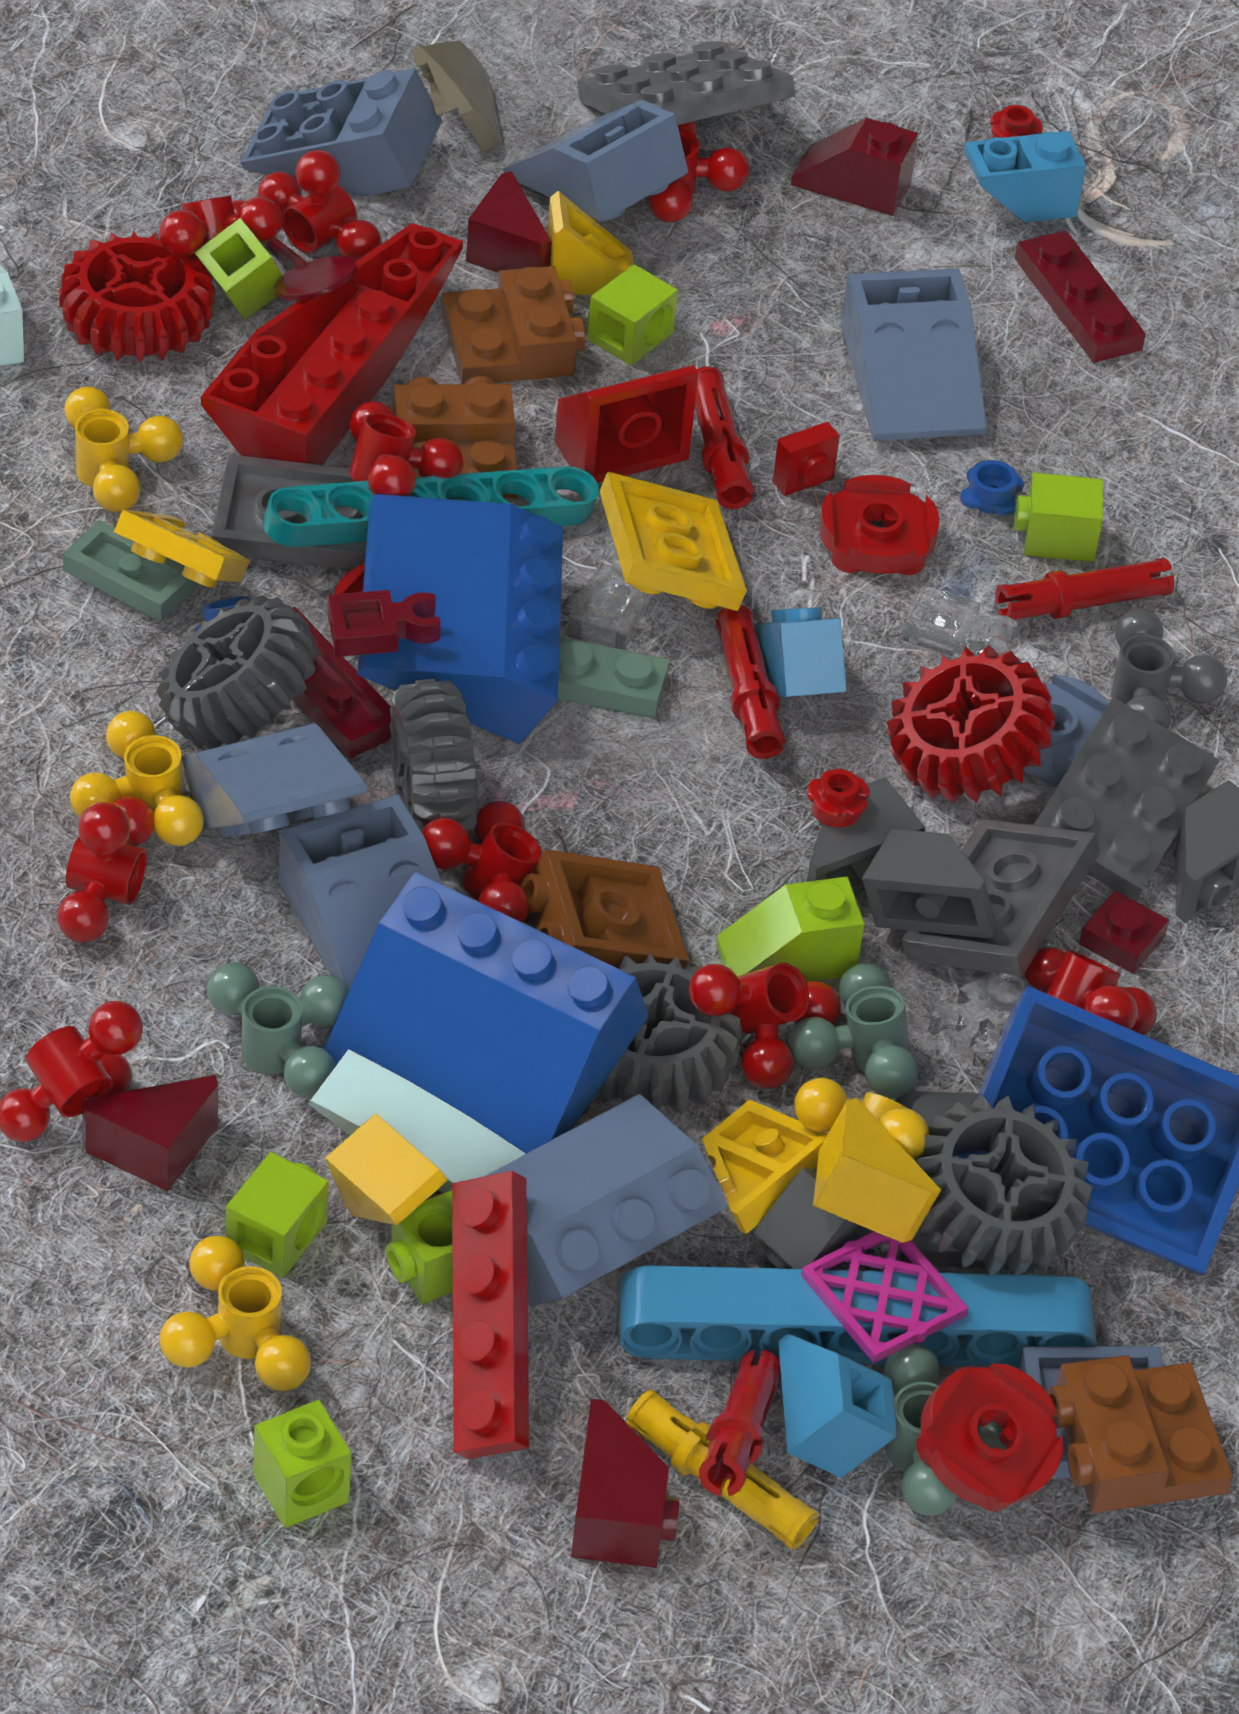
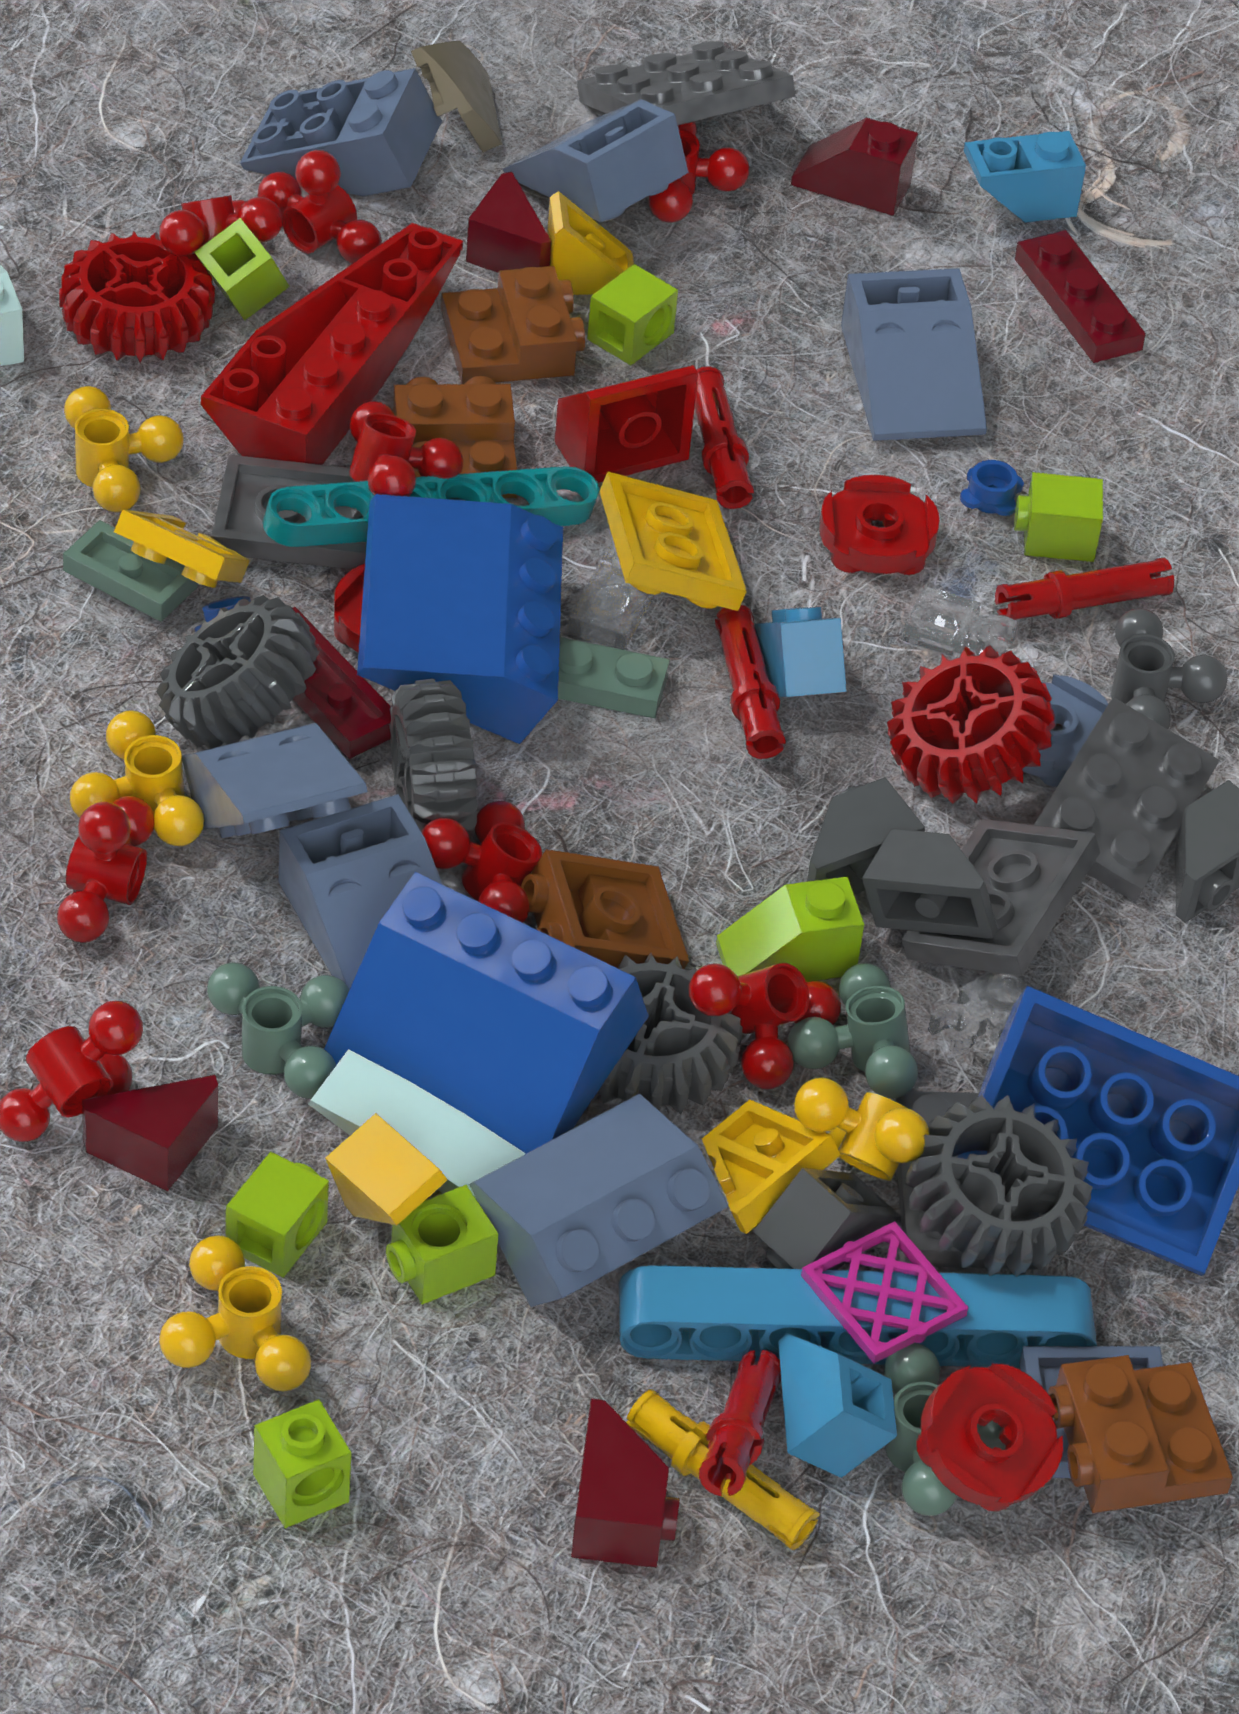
(311, 277): dark red piece -> none
(373, 623): dark red plate -> none
(490, 1315): red plate -> none
(806, 458): red plate -> none
(838, 797): red plate -> none
(871, 1177): yellow slope -> none
(1015, 121): red plate -> none
(1091, 988): red piece -> none
(1123, 932): dark red plate -> none

